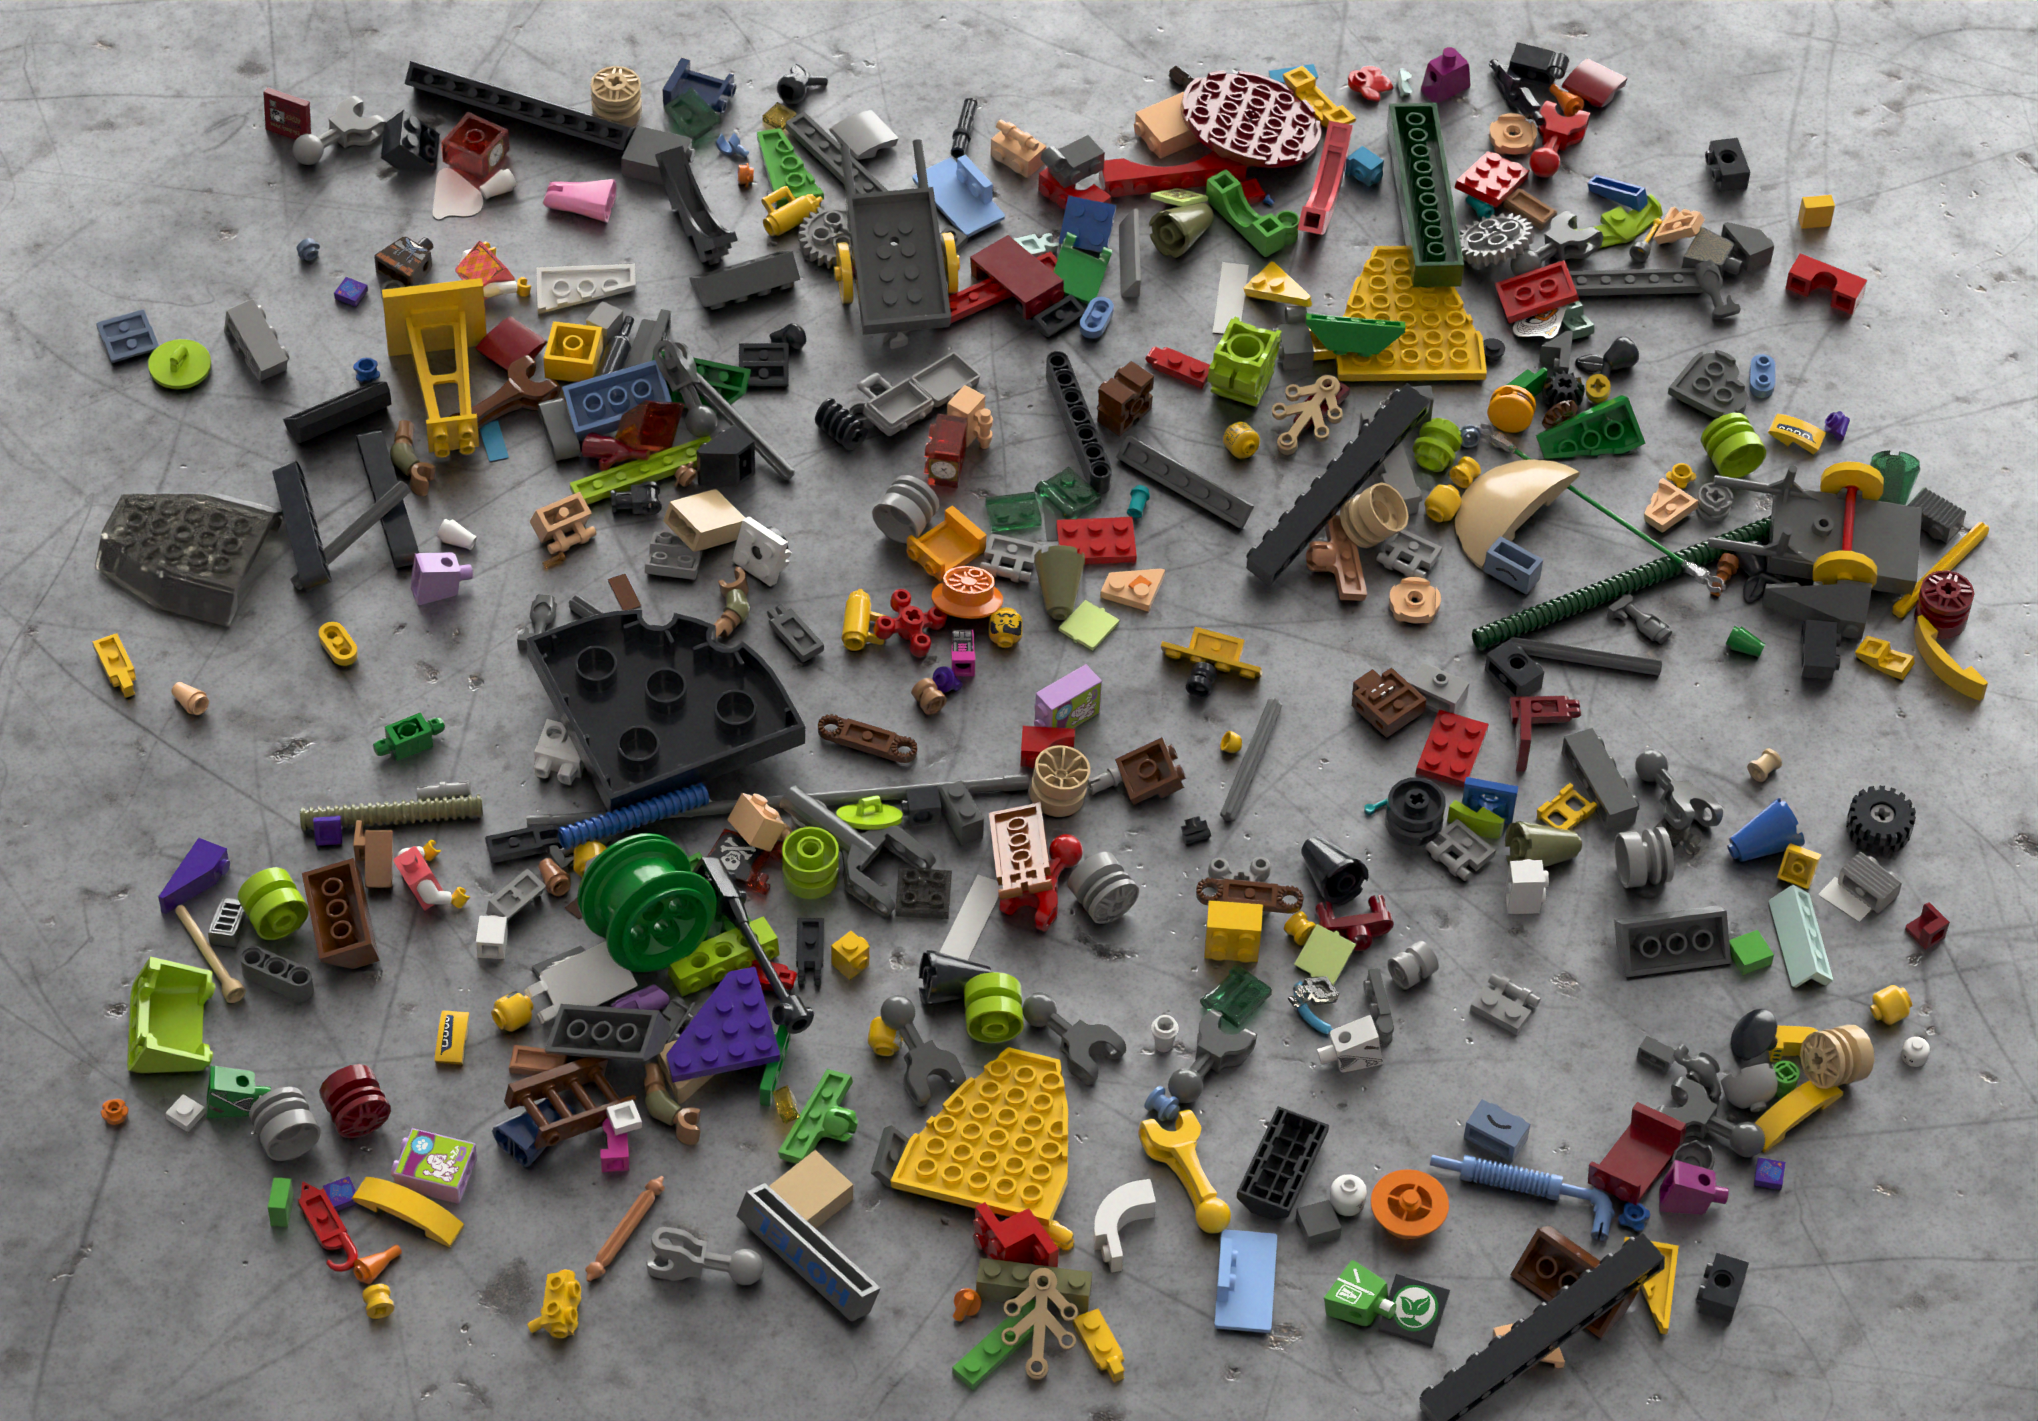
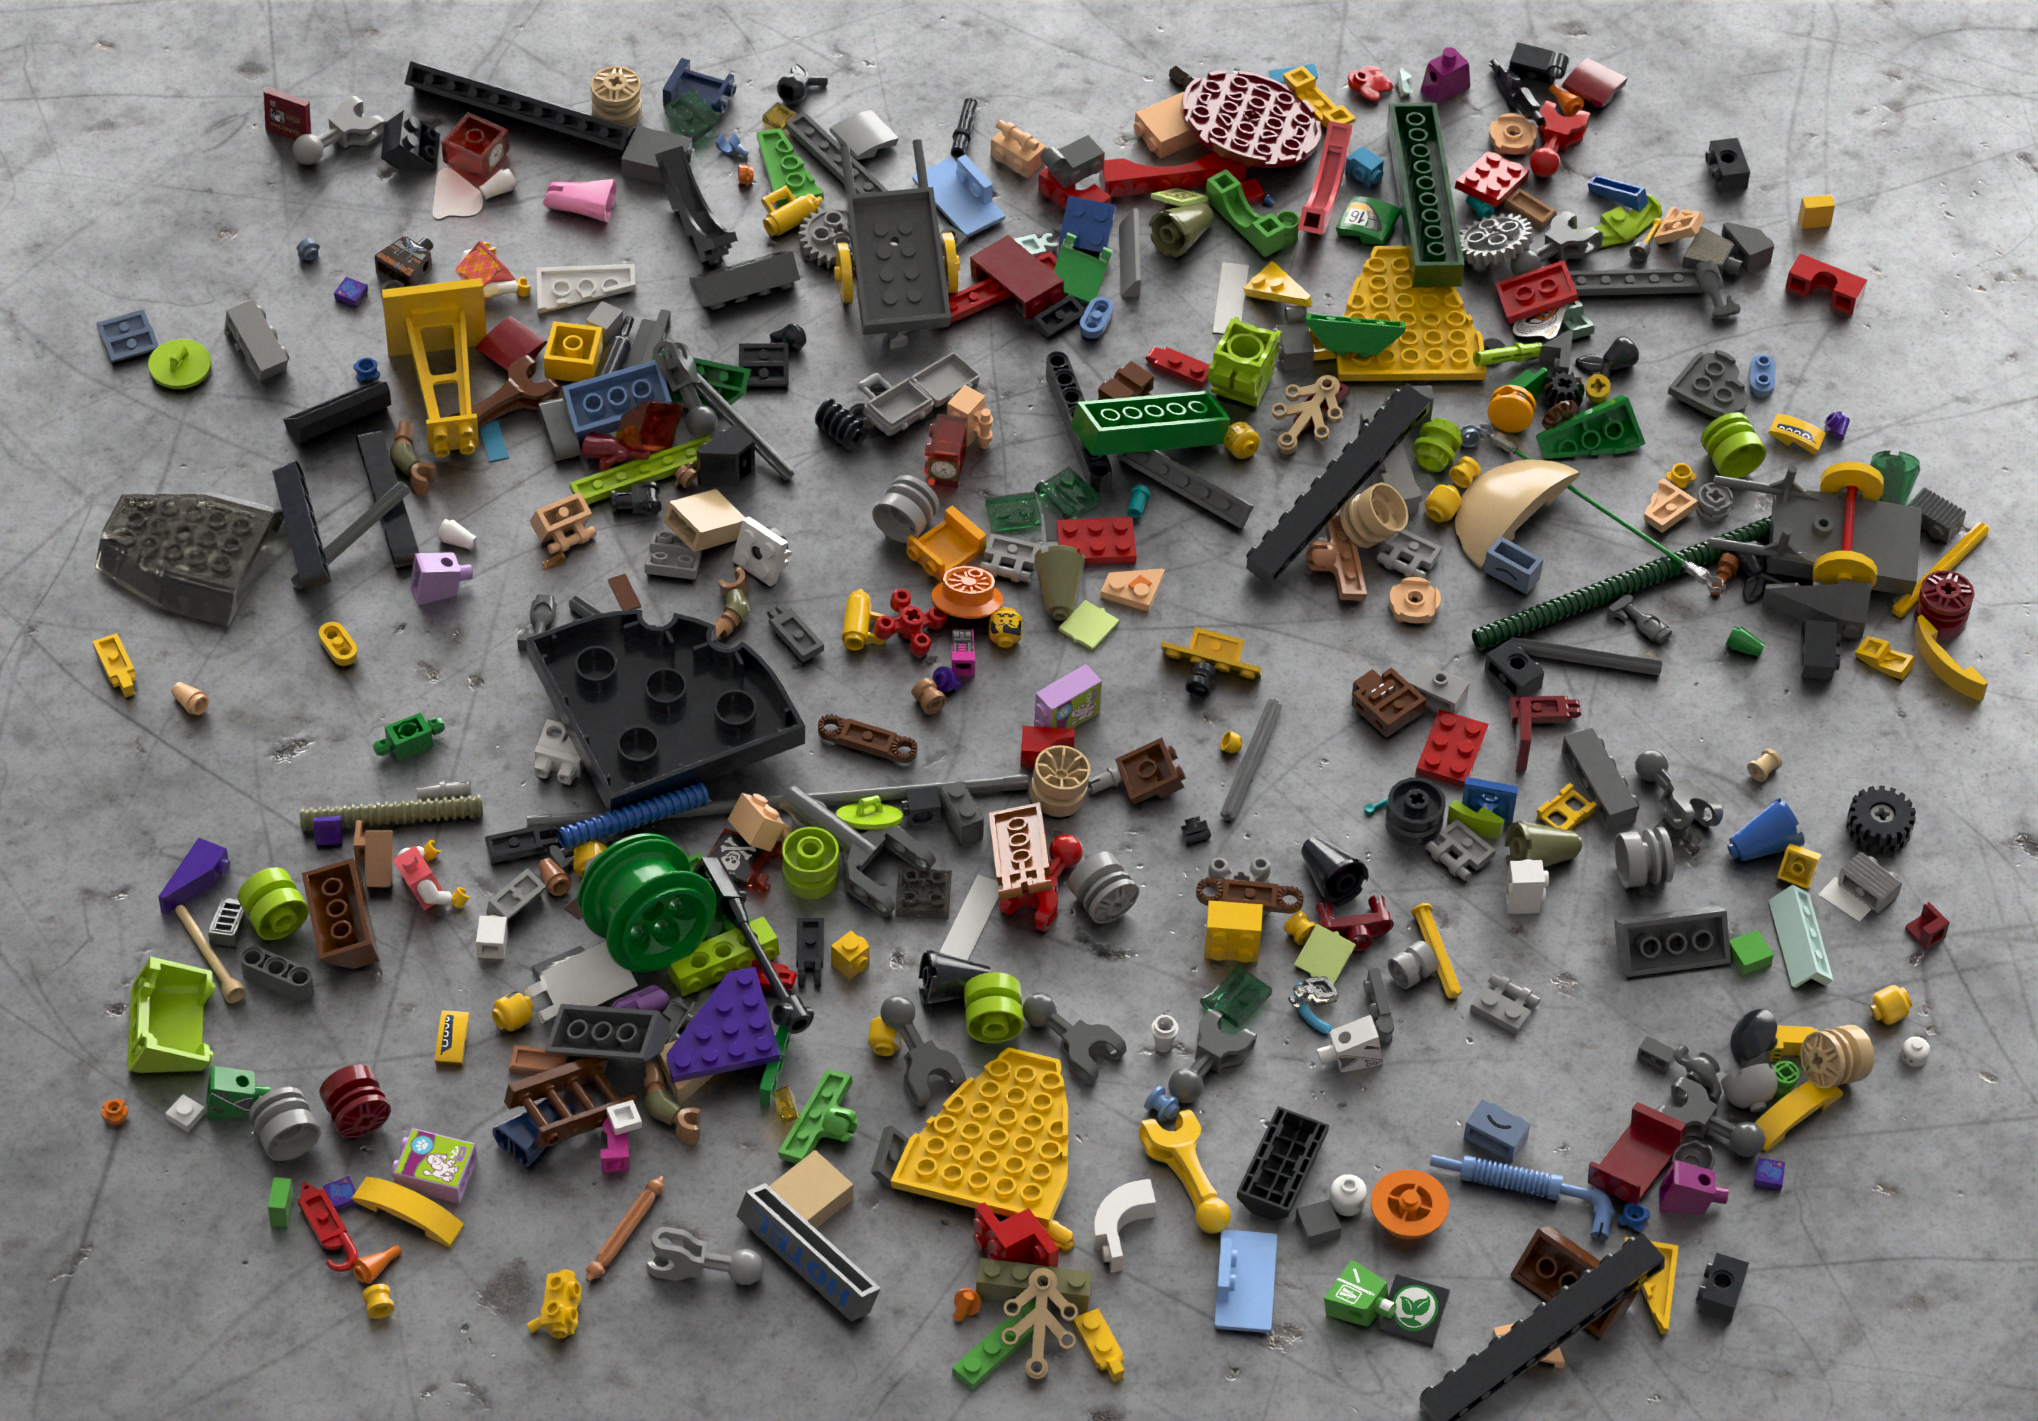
(1150, 423): none -> green brick
(1368, 219): none -> green slope
(1432, 937): none -> yellow axle
(1516, 352): none -> lime pin

